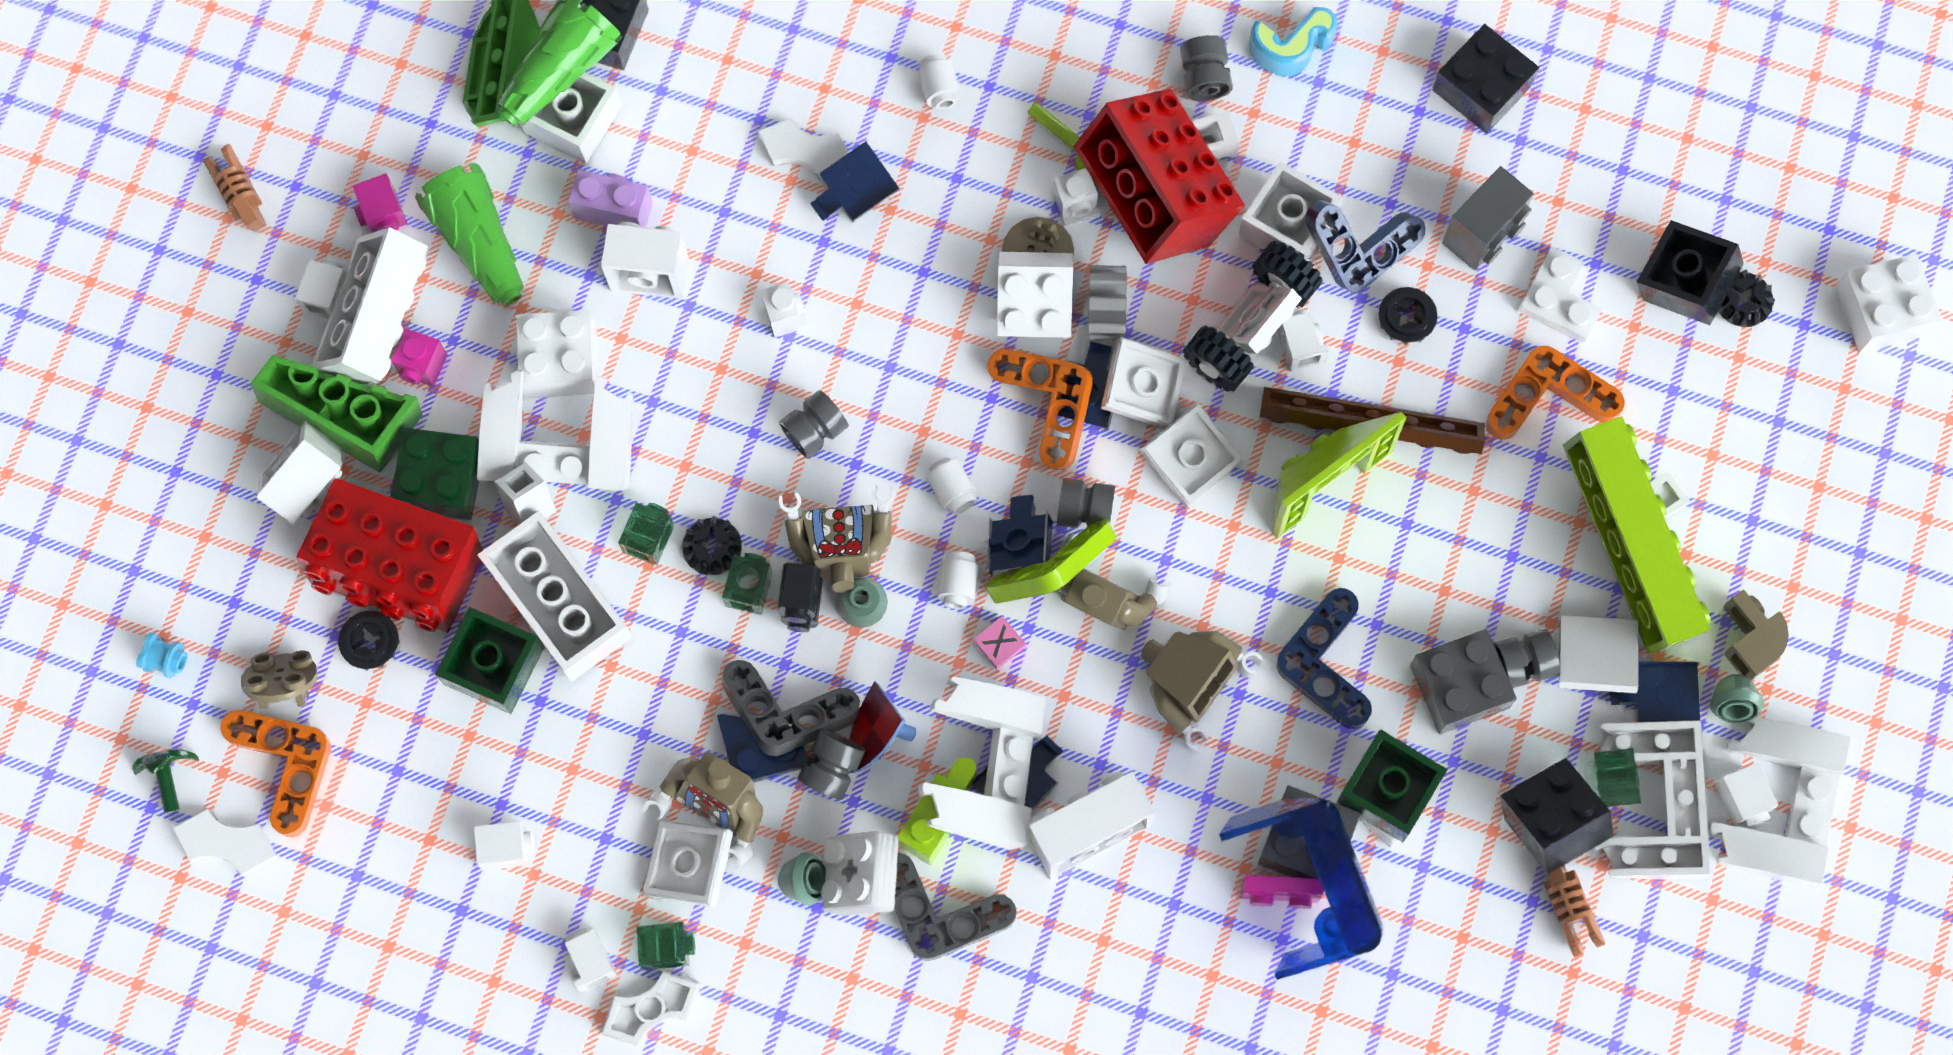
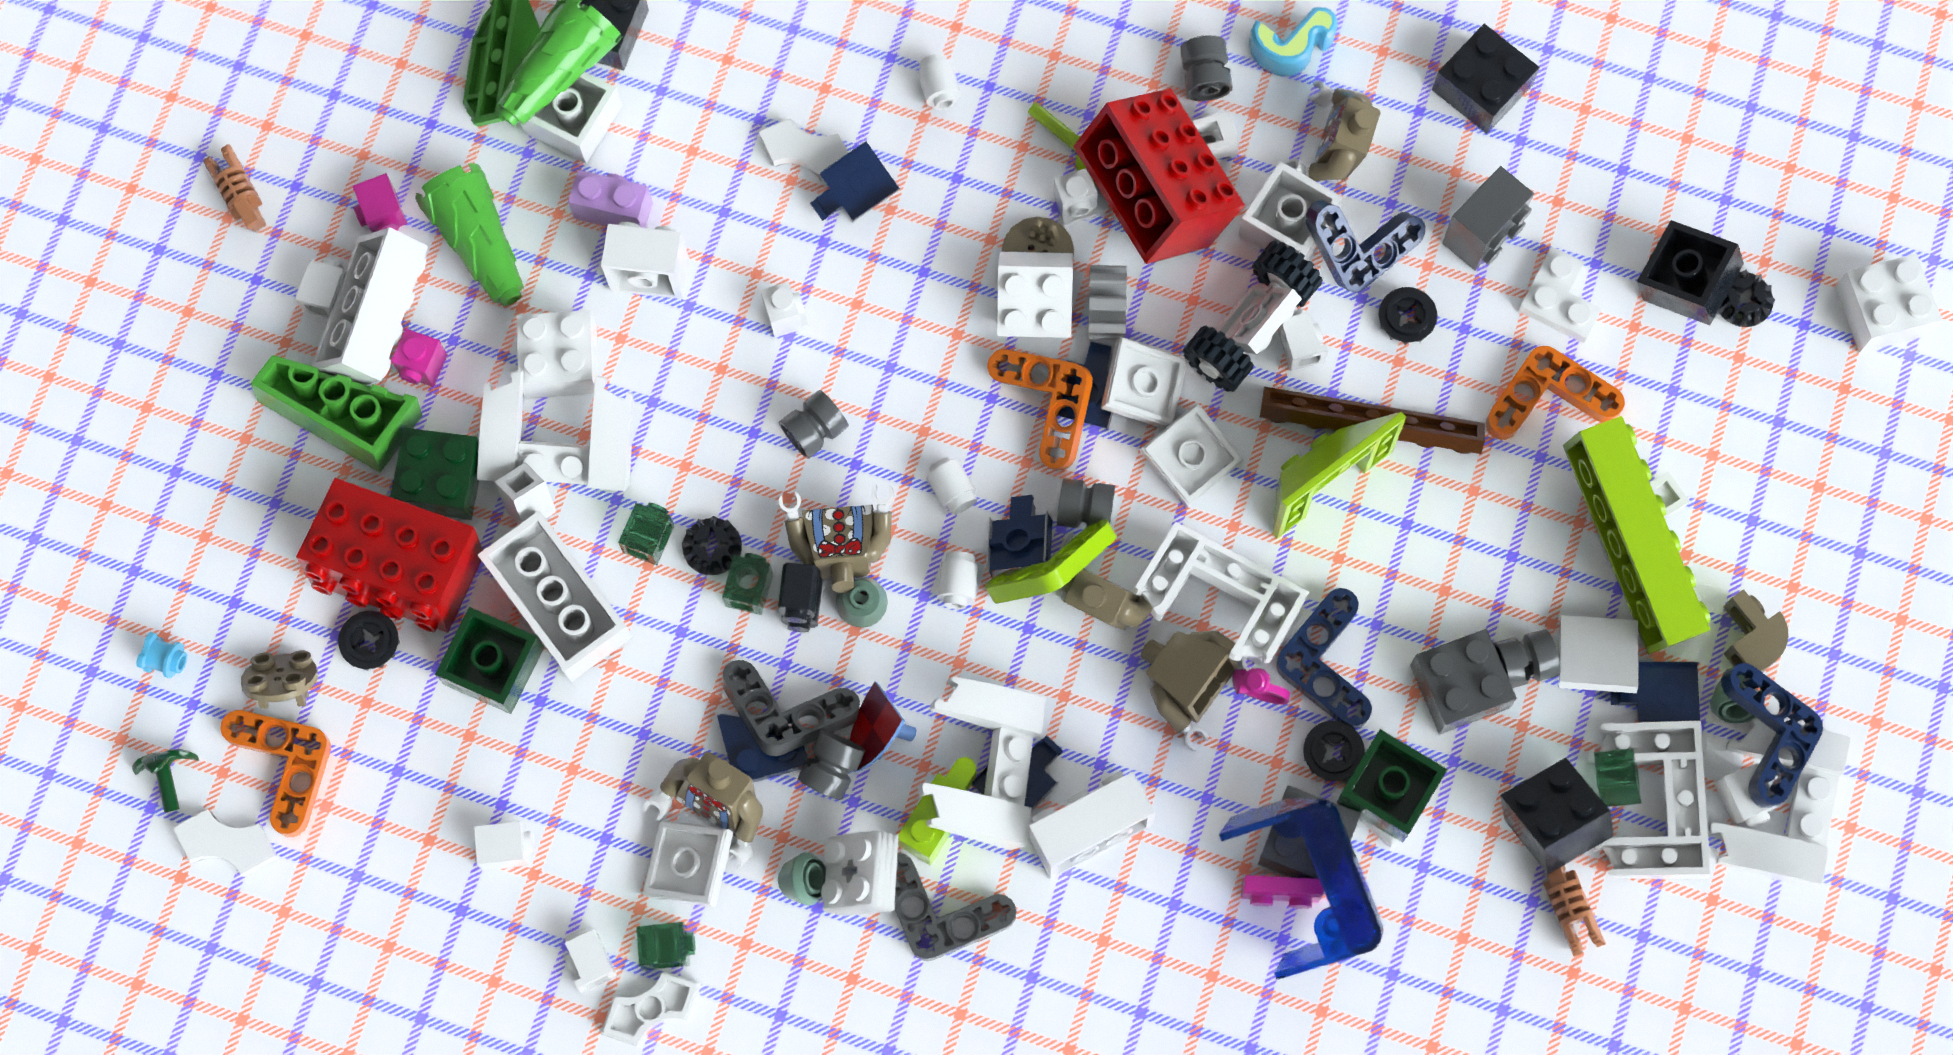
(300, 473): white brick -> none
(999, 642): bright pink tile -> none
(1189, 553): none -> white wedge
(1257, 685): none -> dark pink piece
(1333, 733): none -> black gear
(1345, 135): none -> dark tan torso
(1786, 736): none -> dark blue beam

